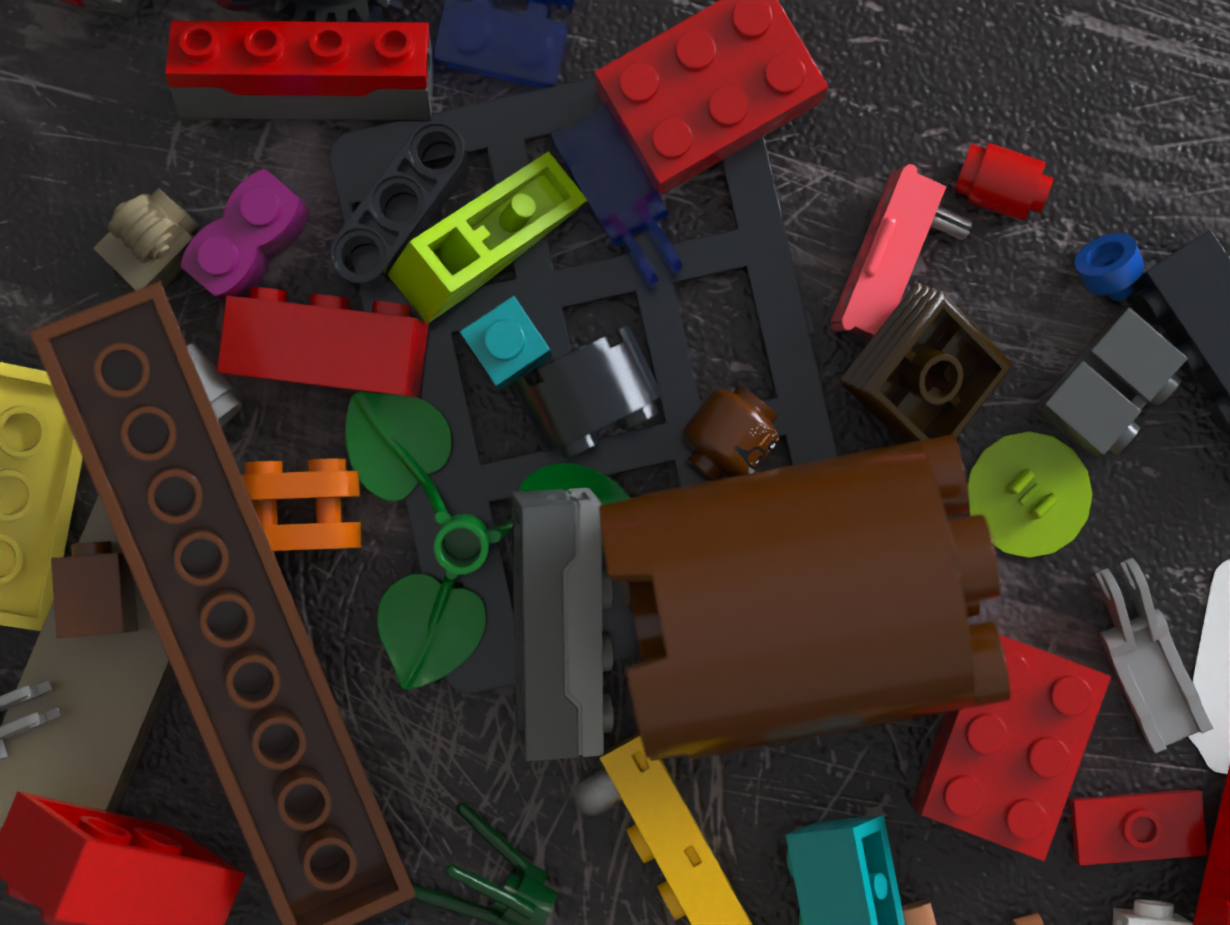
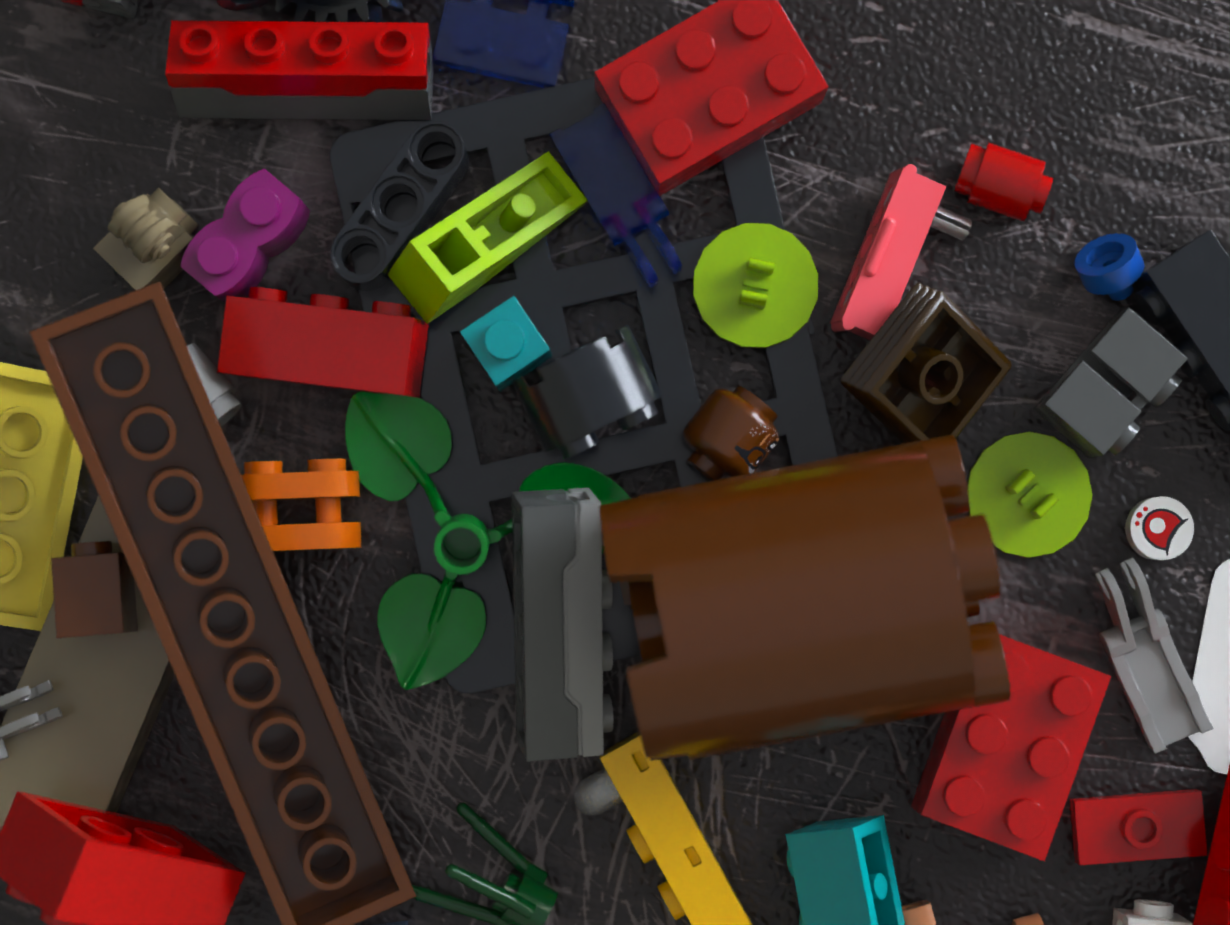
(755, 285): none -> lime piece
(1159, 528): none -> white tile

